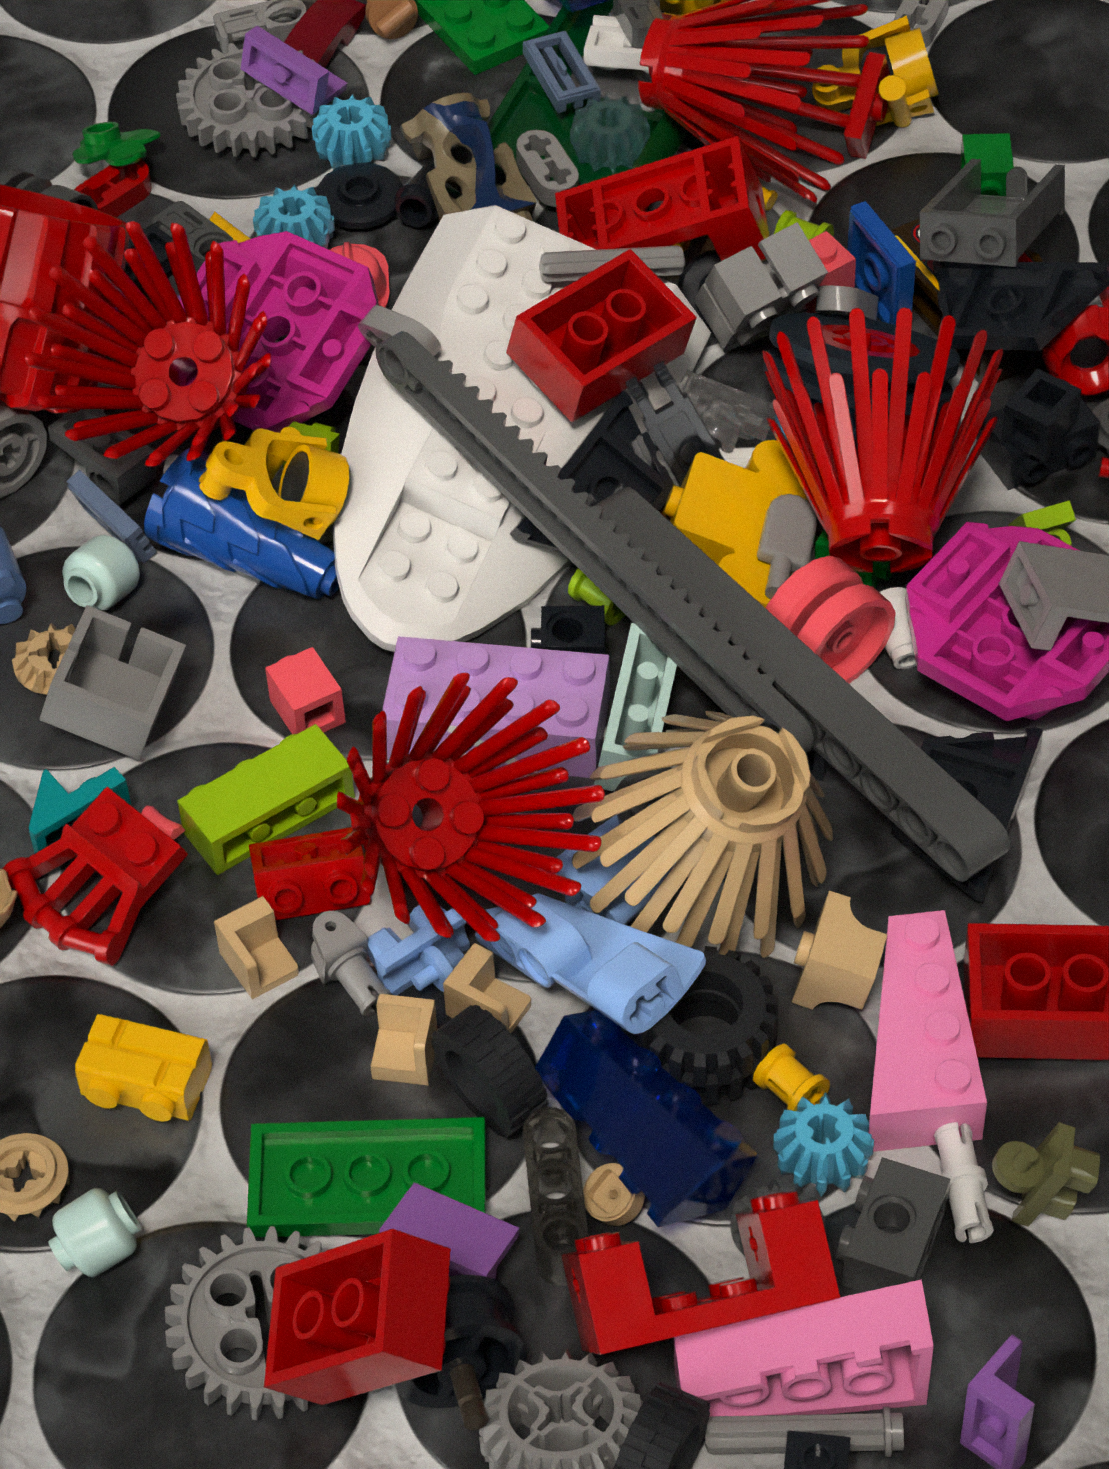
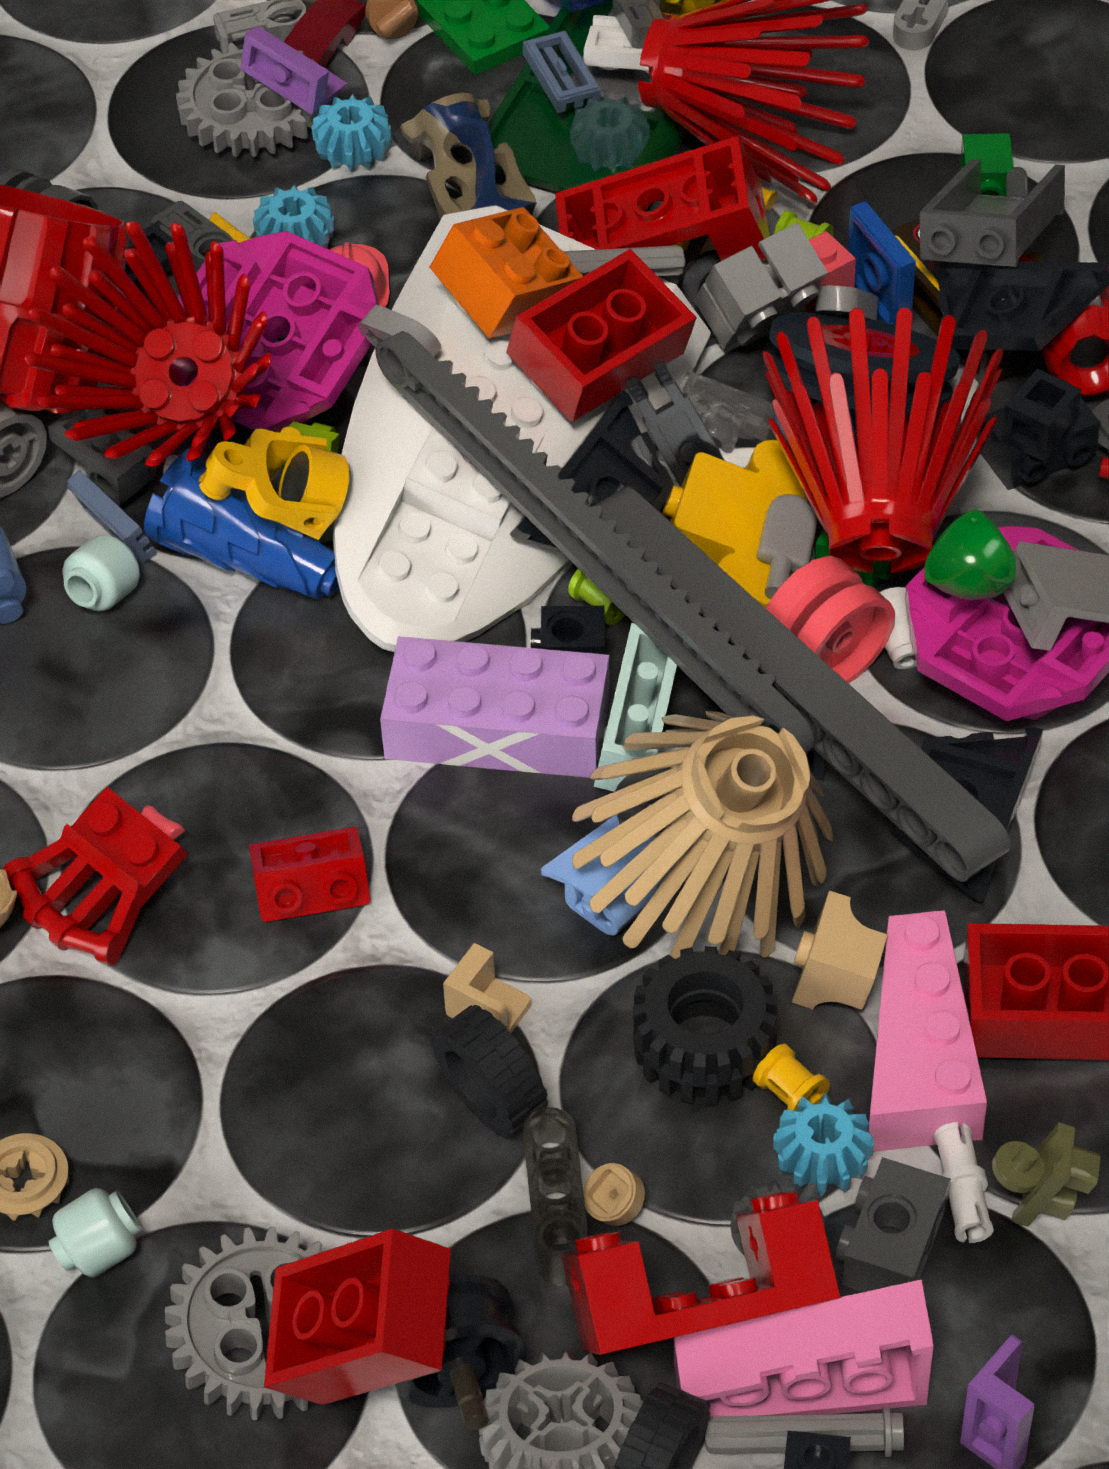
(32, 656): tan gear -> none
(57, 808): teal slope -> none
(106, 697): light grey piece -> none
(117, 148): green plate -> none
(118, 187): red beam -> none
(143, 1068): yellow brick -> none
(252, 948): tan panel -> none
(265, 798): lime brick -> none
(305, 692): coral brick -> none
(343, 957): light grey piece -> none
(357, 1172): green plate -> none
(360, 194): black wheel -> none
(404, 1039): tan panel -> none
(415, 201): black cone -> none
(421, 956): light blue hips -> none
(465, 809): red plant -> none
(475, 1238): medium lavender panel -> none
(501, 267): none -> orange slope
(538, 170): light grey beam -> none
(601, 961): light blue panel -> none
(645, 1119): clear blue wedge -> none
(867, 106): red plate -> none
(905, 91): yellow piece -> none
(971, 559): none -> green helmet
(1049, 519): lime tile -> none

